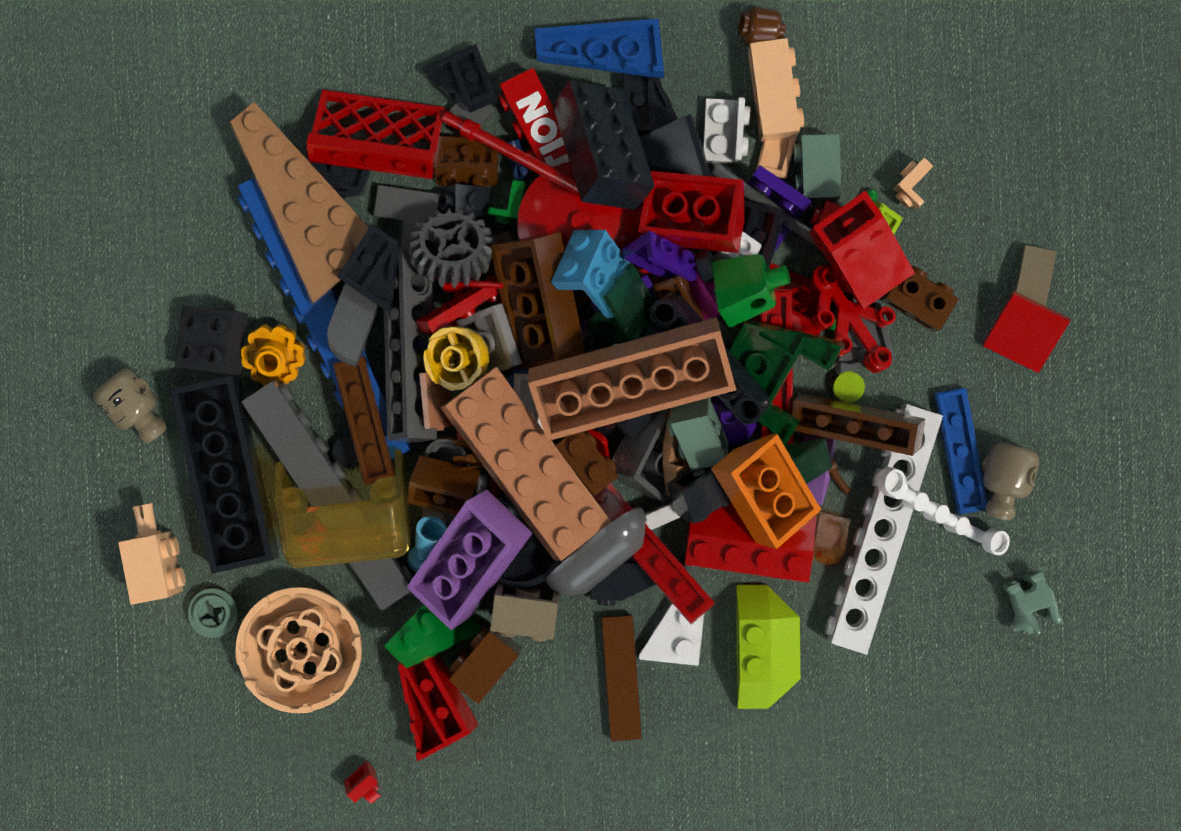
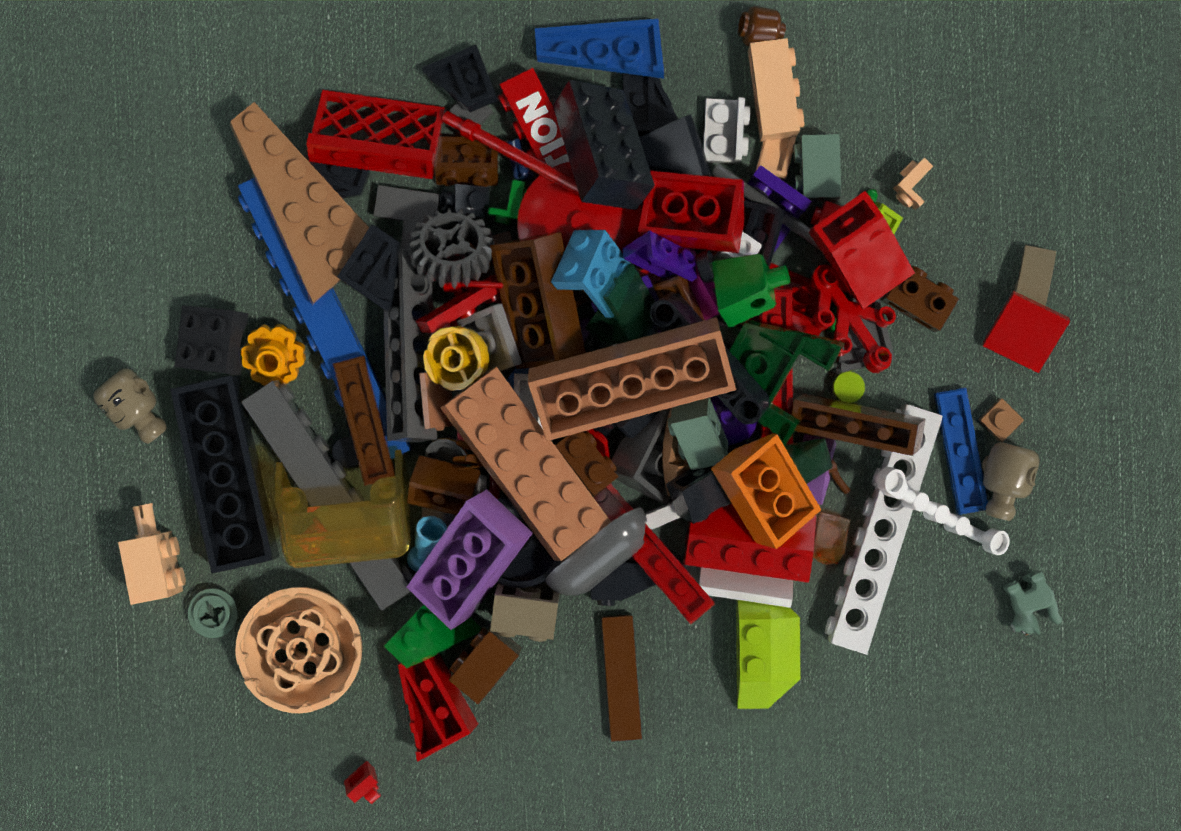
(350, 325): dark grey brick -> none
(674, 640): white wing -> none
(746, 587): none -> white tile
(1000, 419): none -> medium nougat plate

